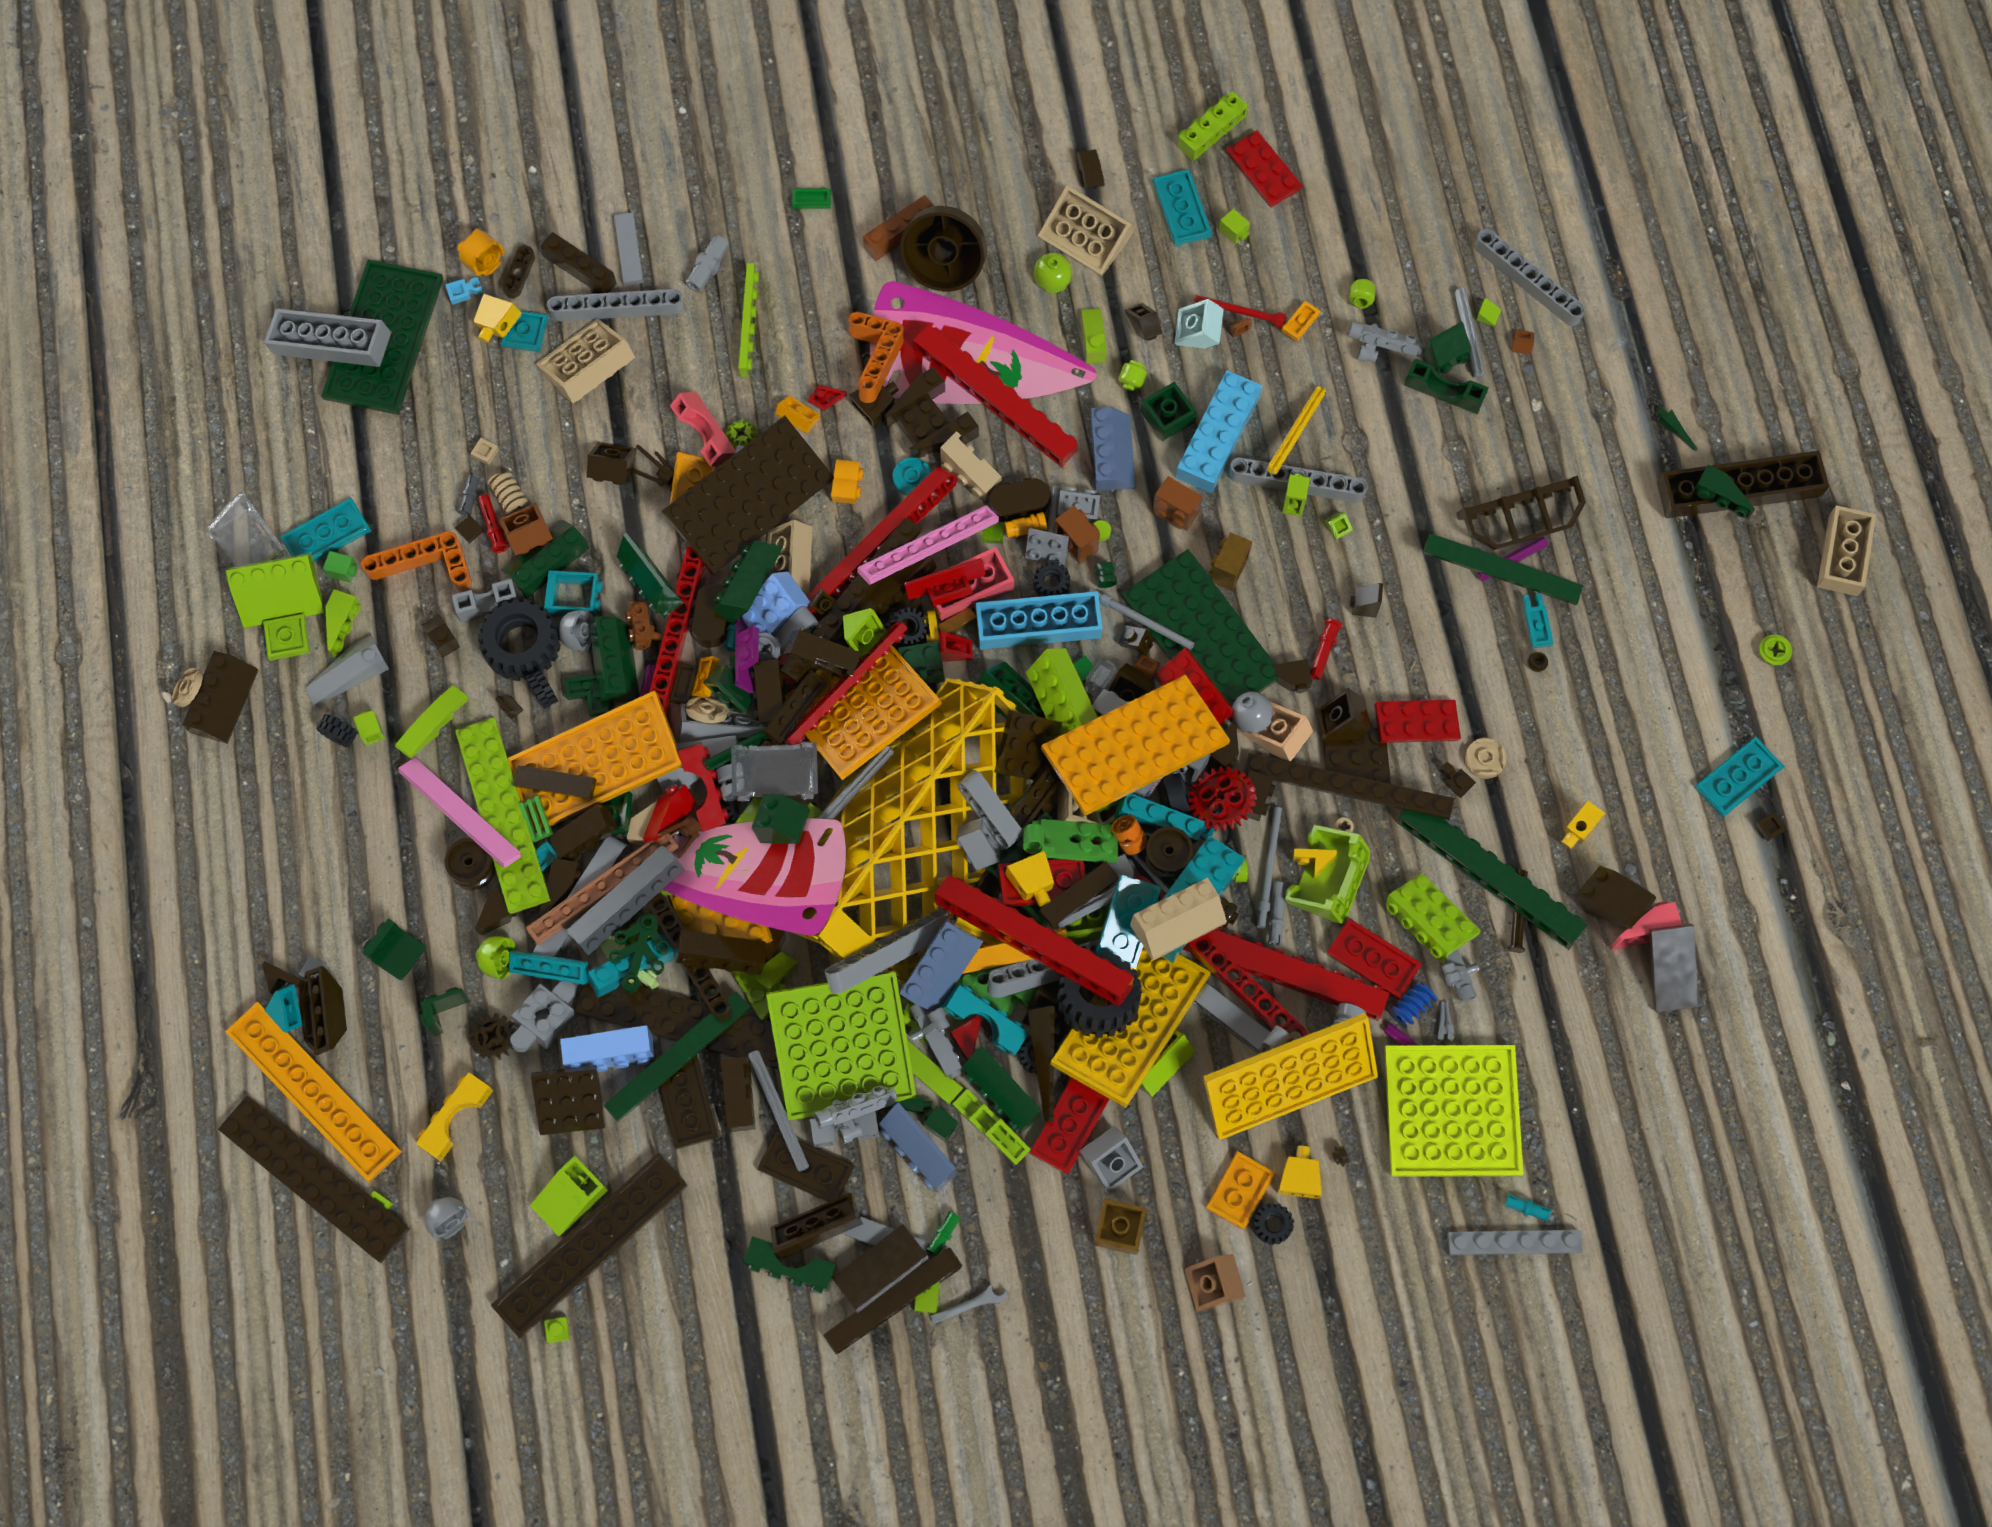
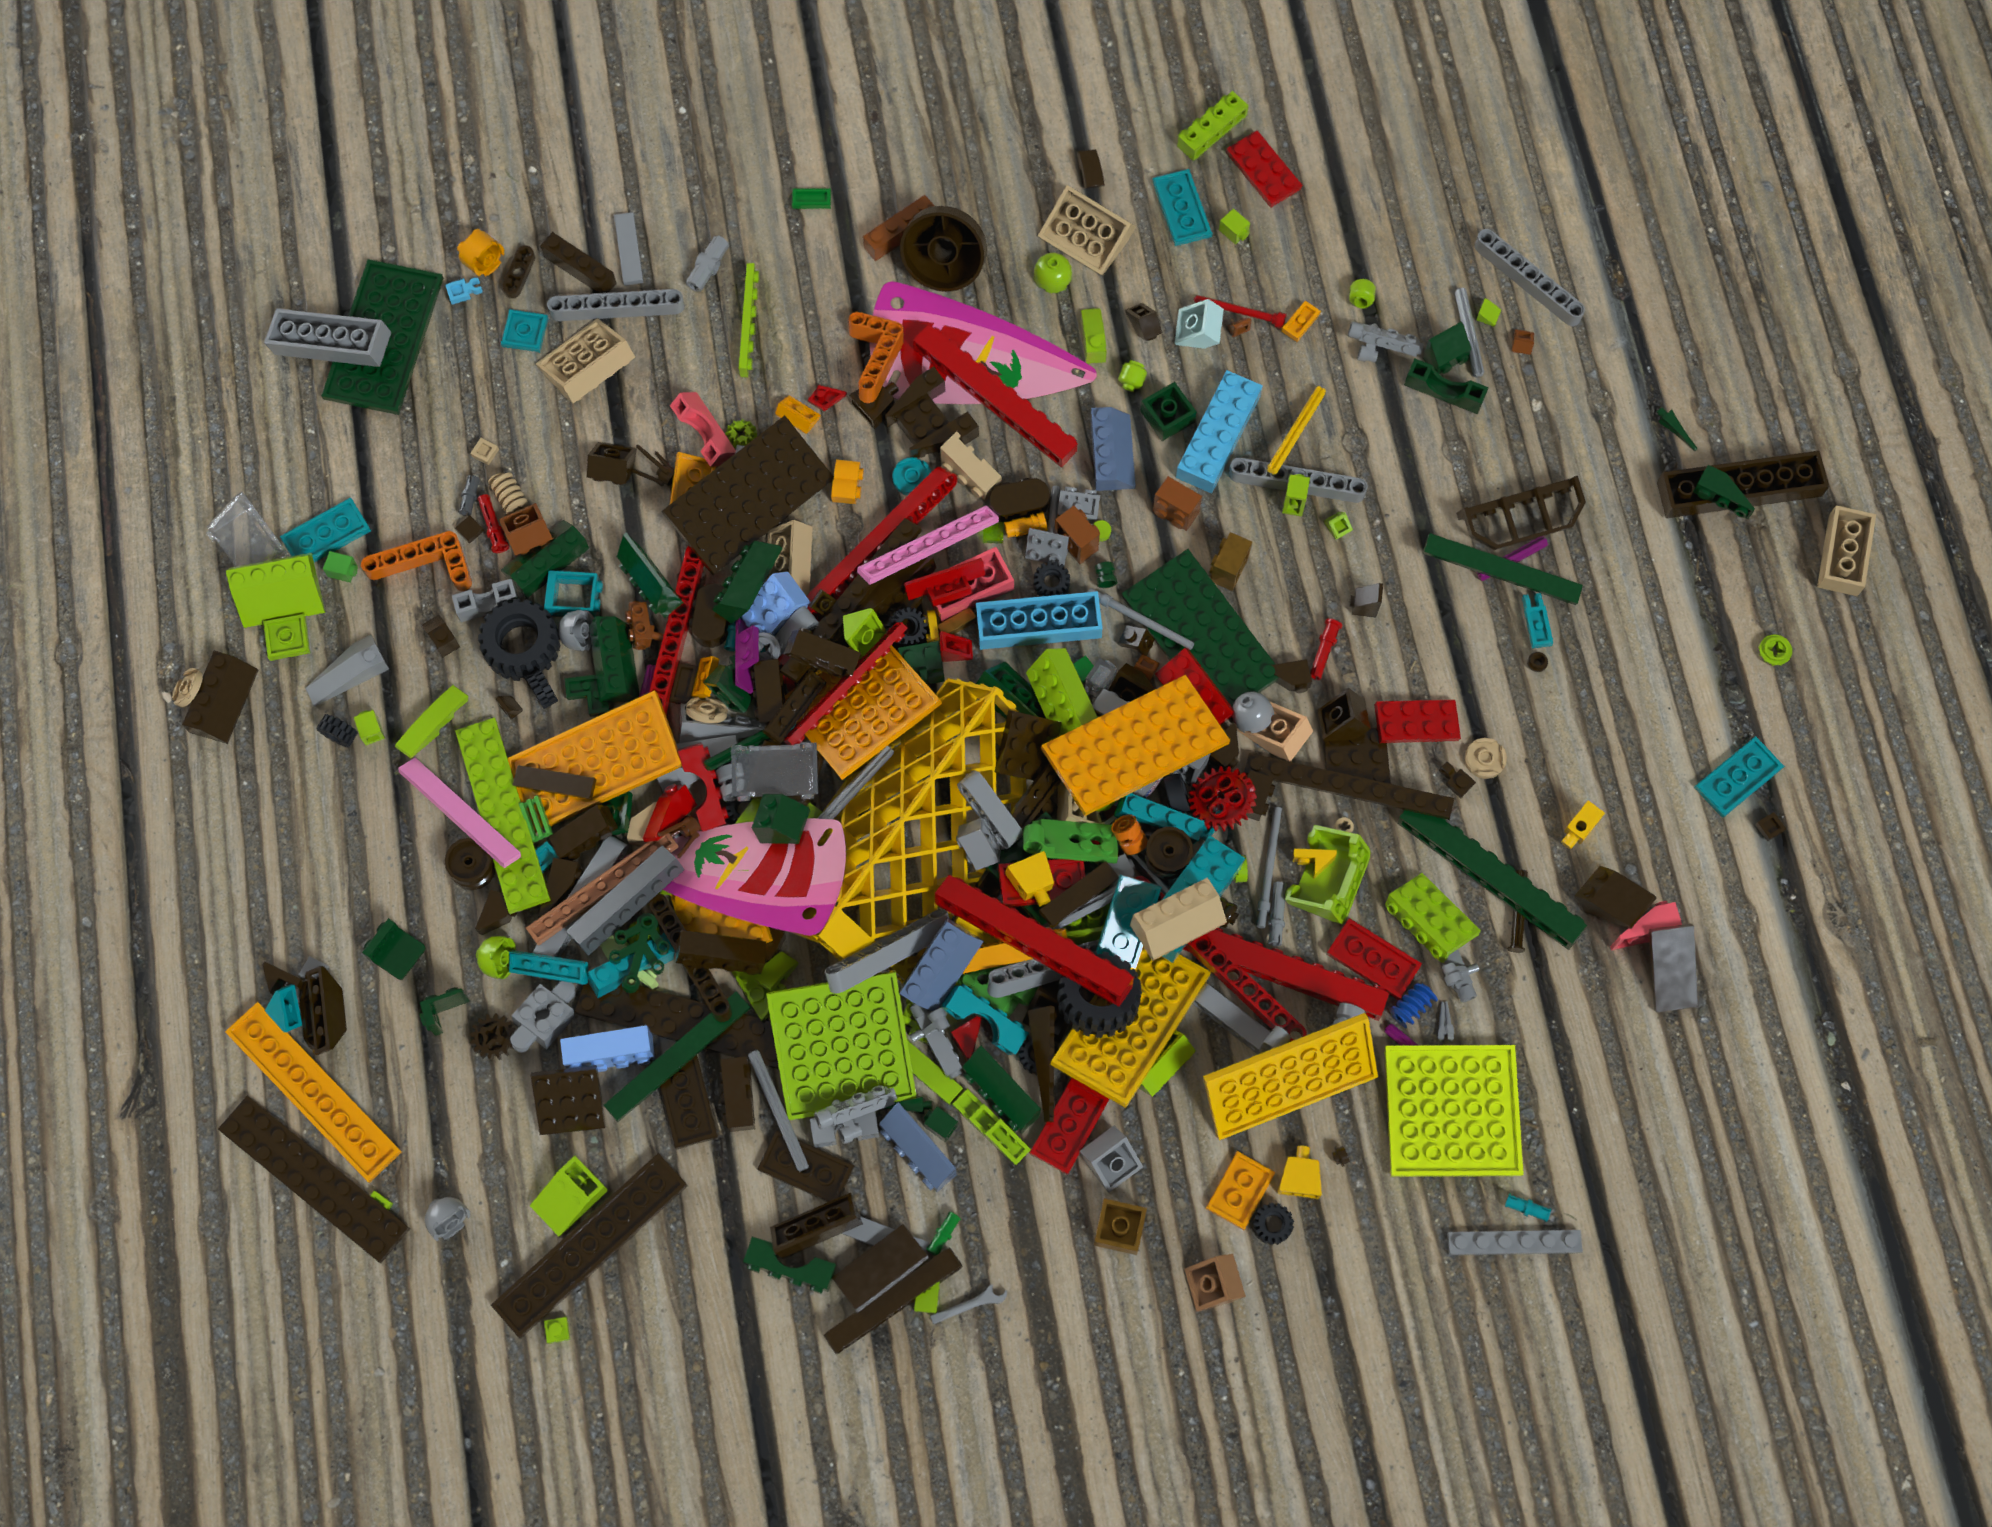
(339, 617): lime slope -> none
(469, 1093): yellow arch -> none
(495, 317): yellow torso -> none

